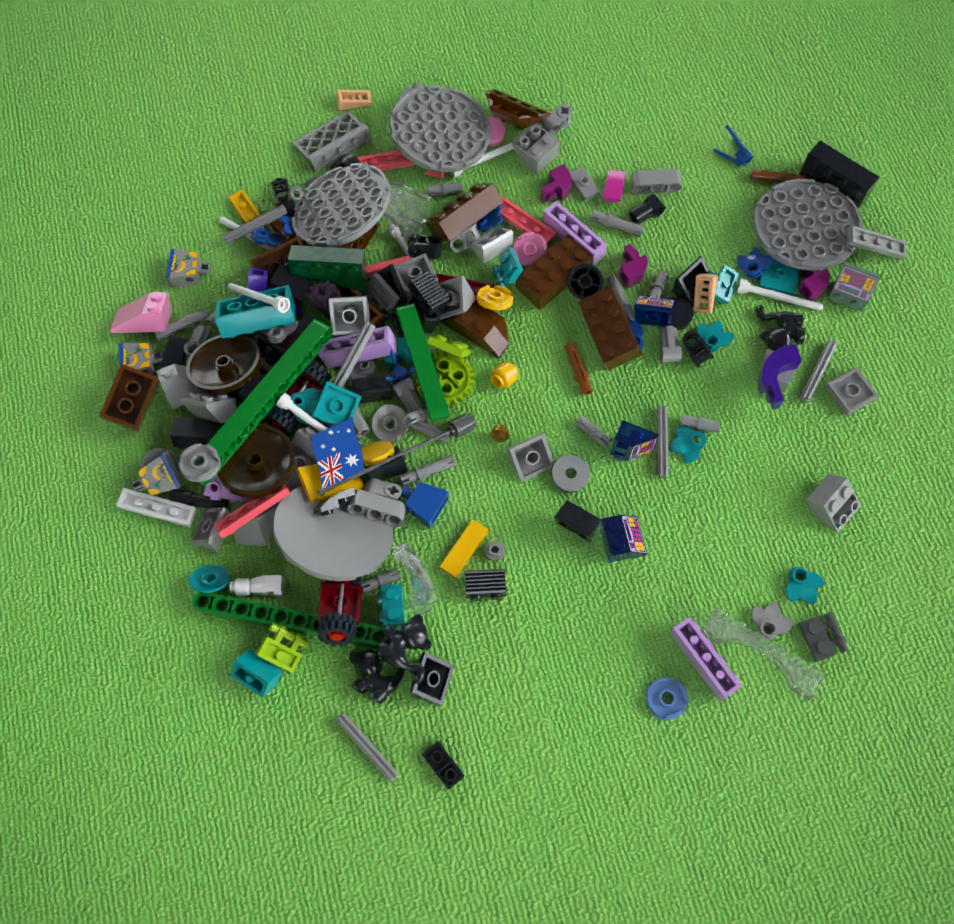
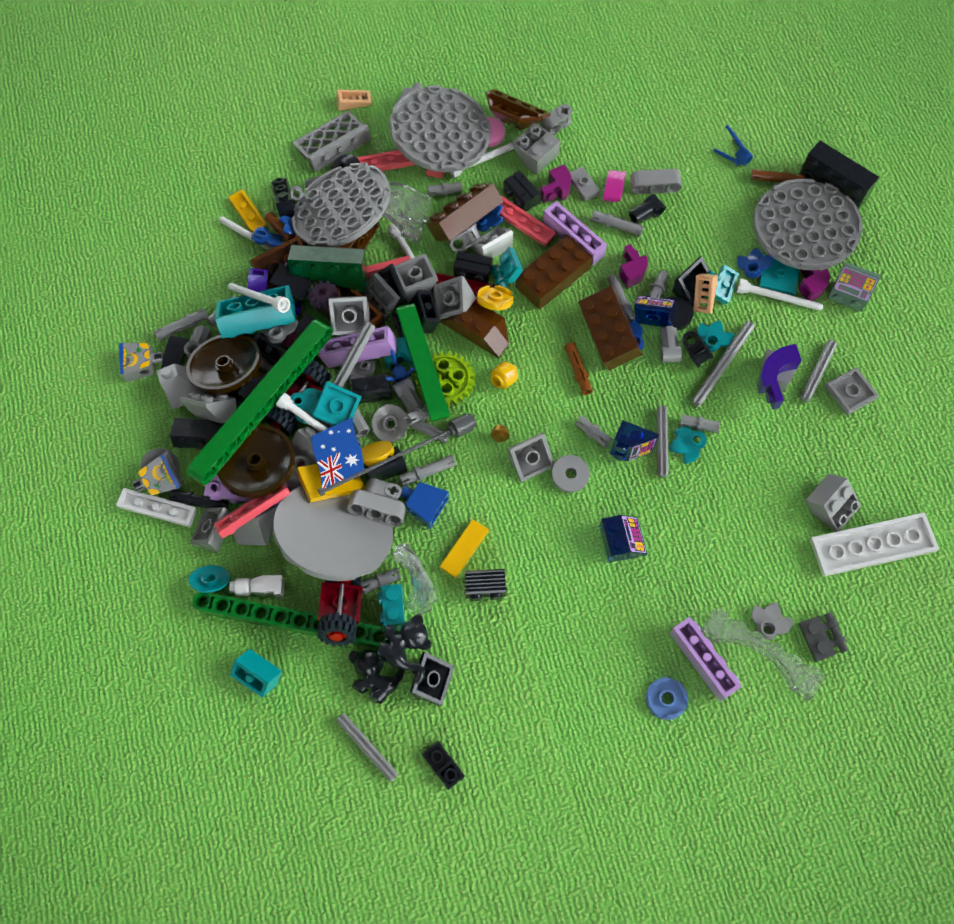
(129, 398): reddish brown brick -> none
(145, 314): bright pink slope -> none
(185, 268): light grey torso -> none
(204, 471): light grey tile -> none
(255, 224): light grey axle -> none
(278, 653): lime plate -> none
(327, 505): slope -> none
(425, 244): black piece -> none
(429, 292): black brick -> none
(456, 348): lime plate -> none
(473, 266): none -> black brick
(494, 556): light grey plate -> none
(521, 191): none -> black brick
(529, 247): bright pink tile -> none
(577, 520): black slope -> none
(584, 281): black cylinder -> none
(722, 364): none -> light grey axle
(790, 328): black animal -> none
(805, 587): teal plate -> none
(874, 544): none -> white plate
(876, 242): light grey tile -> none

